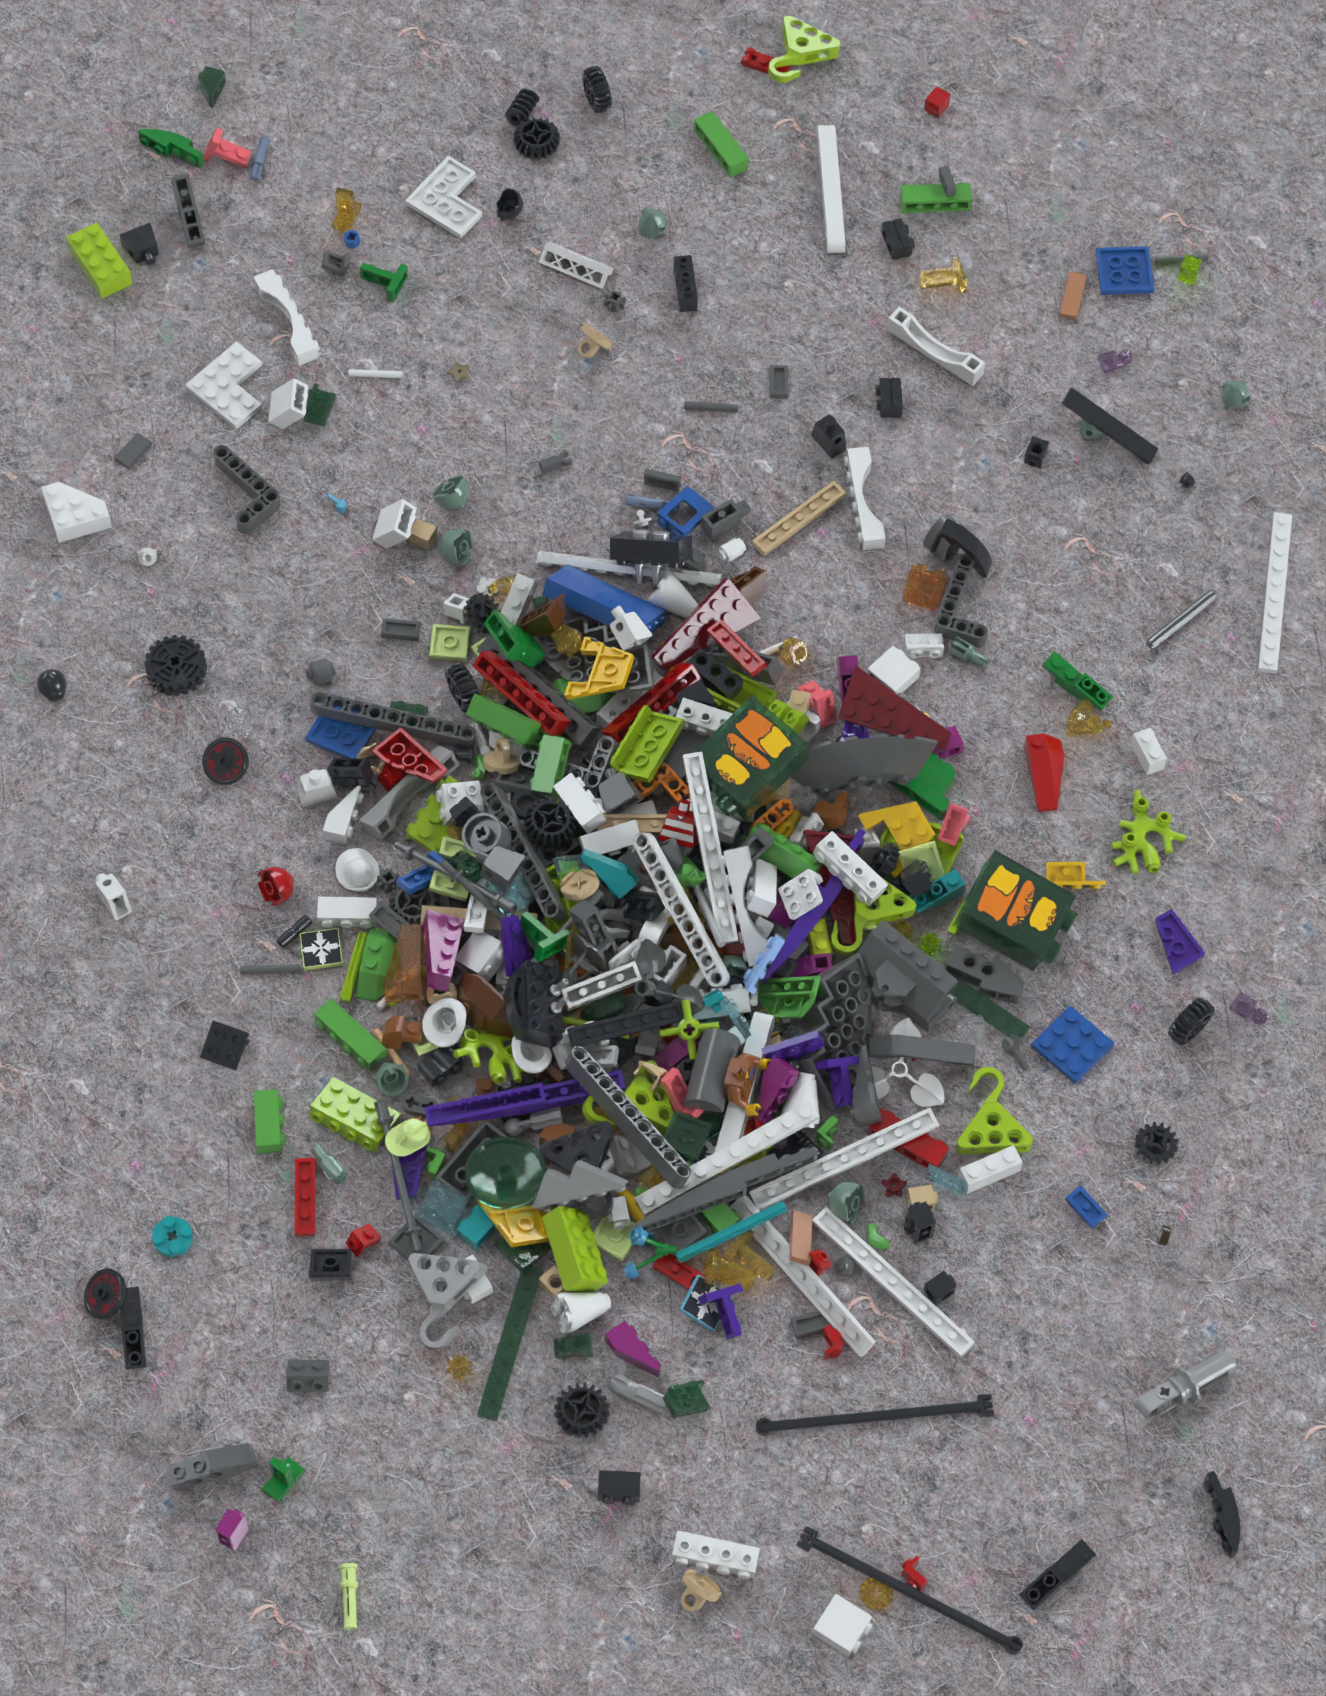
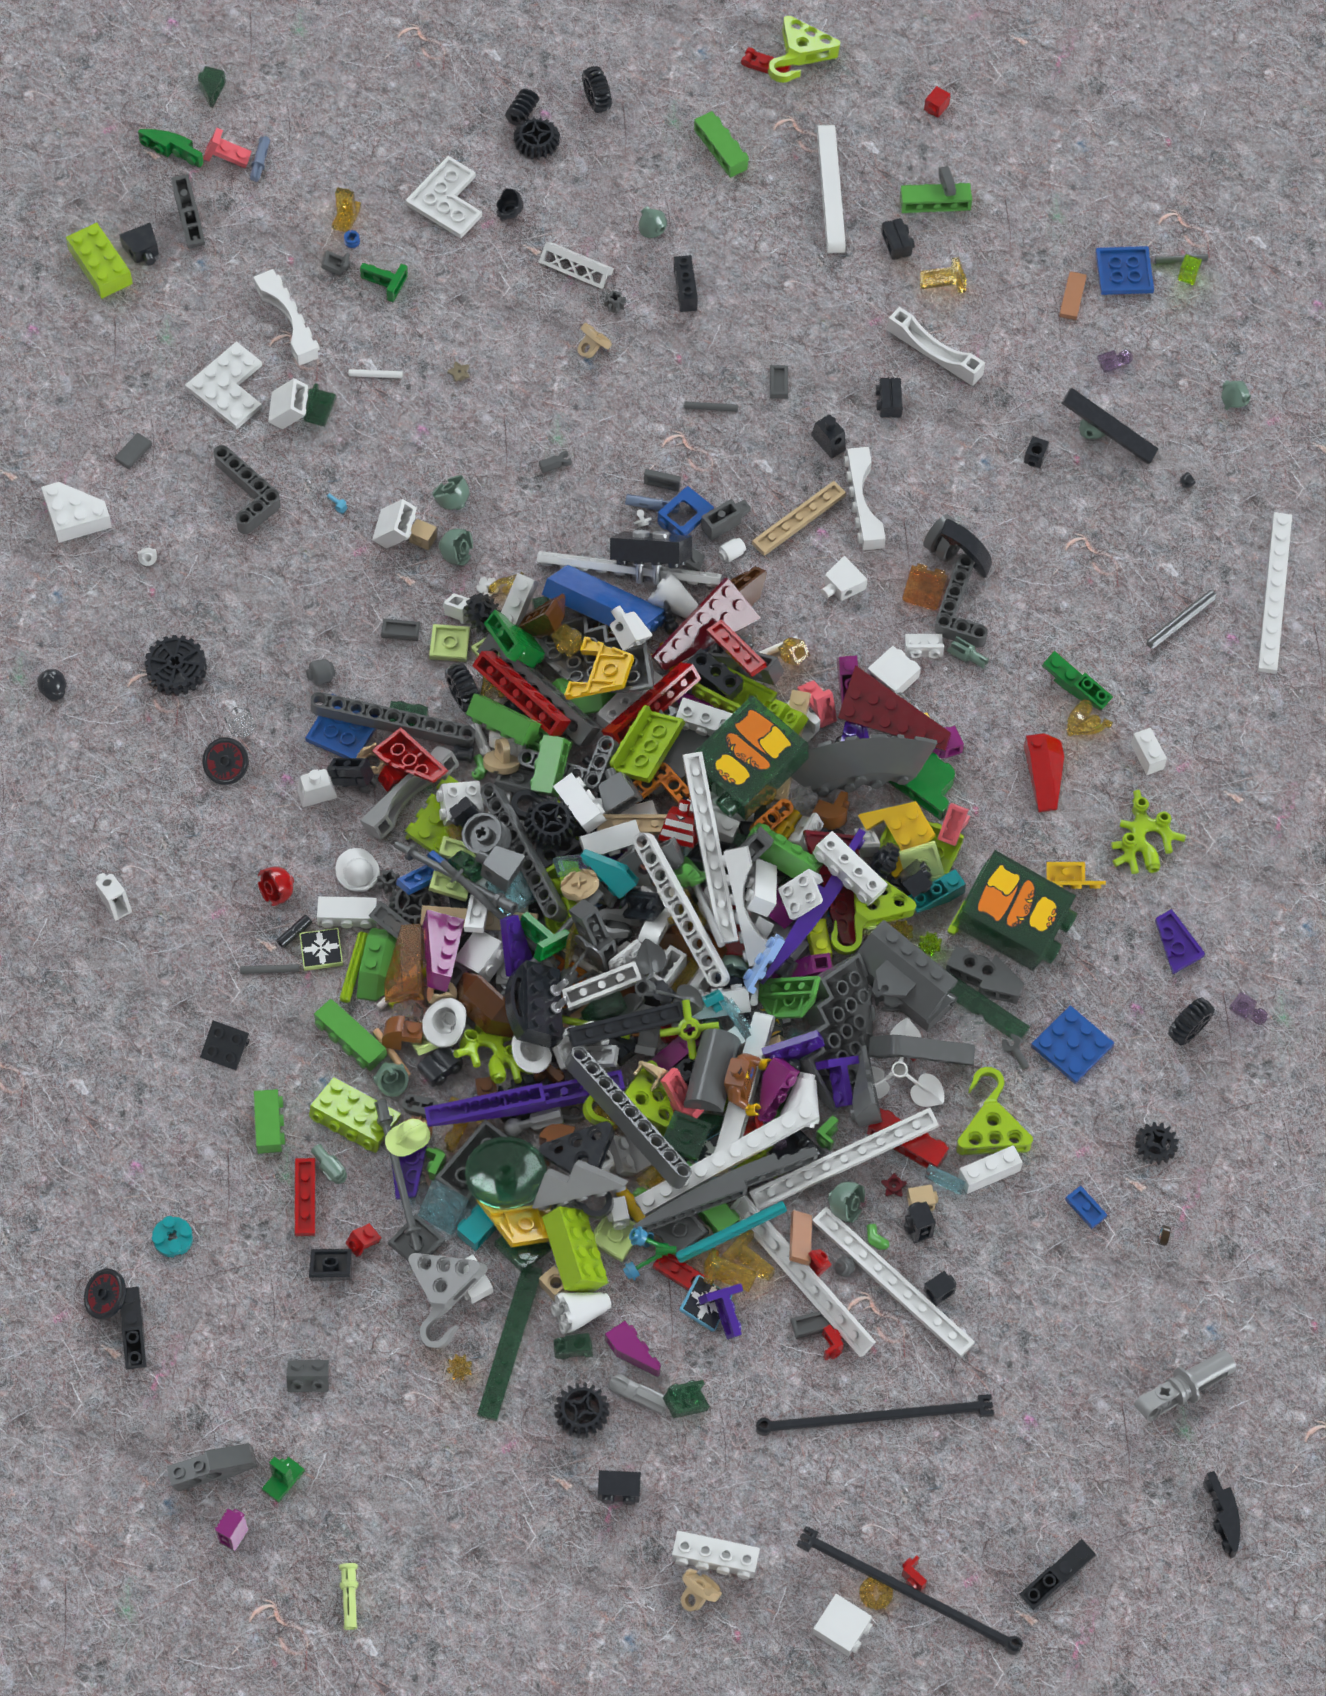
(340, 820): white slope -> none
(670, 621): none -> black bar
(698, 693): black slope -> none
(843, 580): none -> white torso

